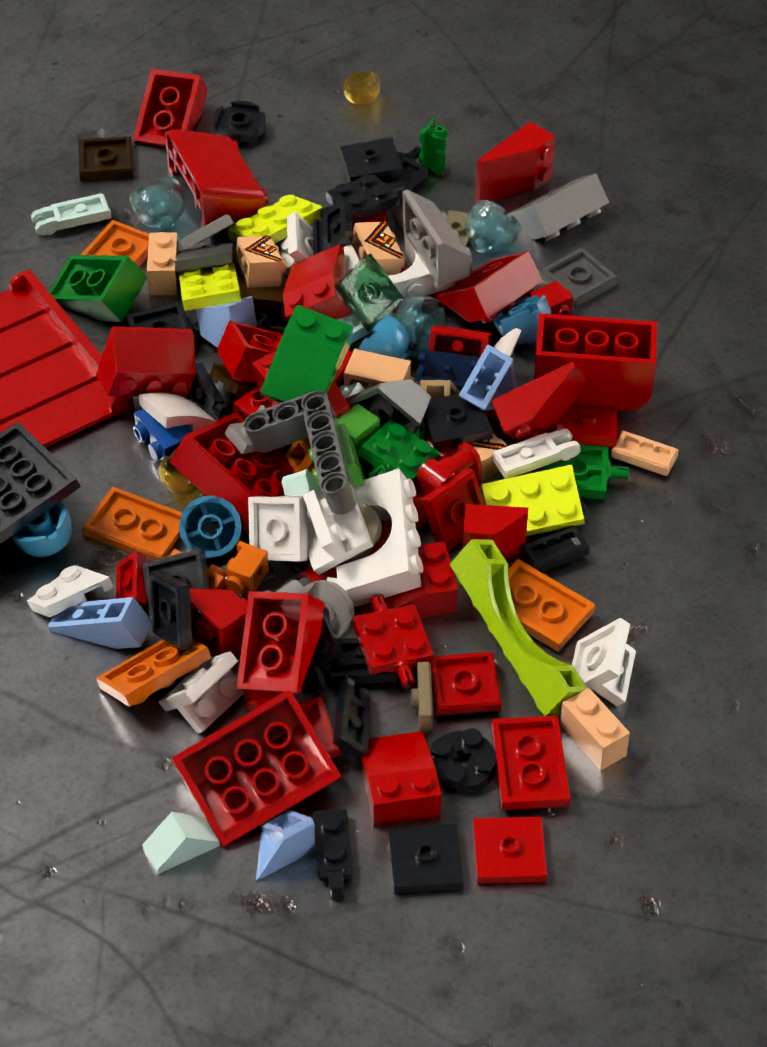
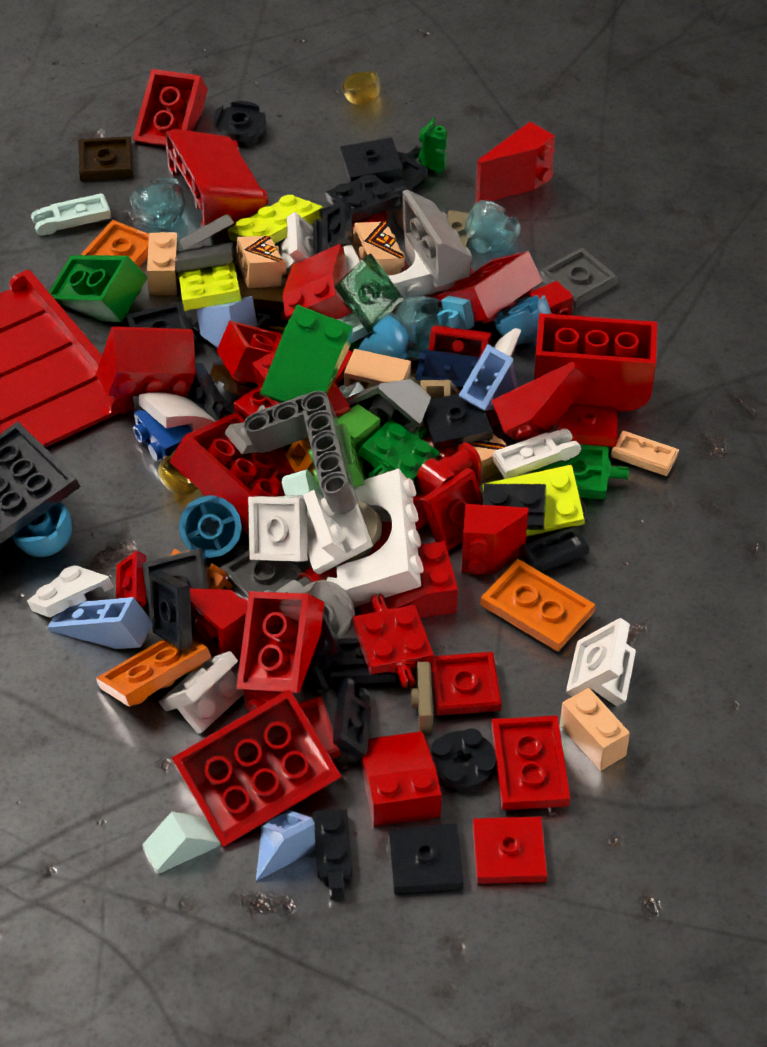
(134, 524): orange tile -> none
(247, 569): orange brick -> none
(456, 313): none -> medium azure tile
(485, 578): lime arch -> none
(520, 495): none -> black plate
(561, 208): light grey slope -> none

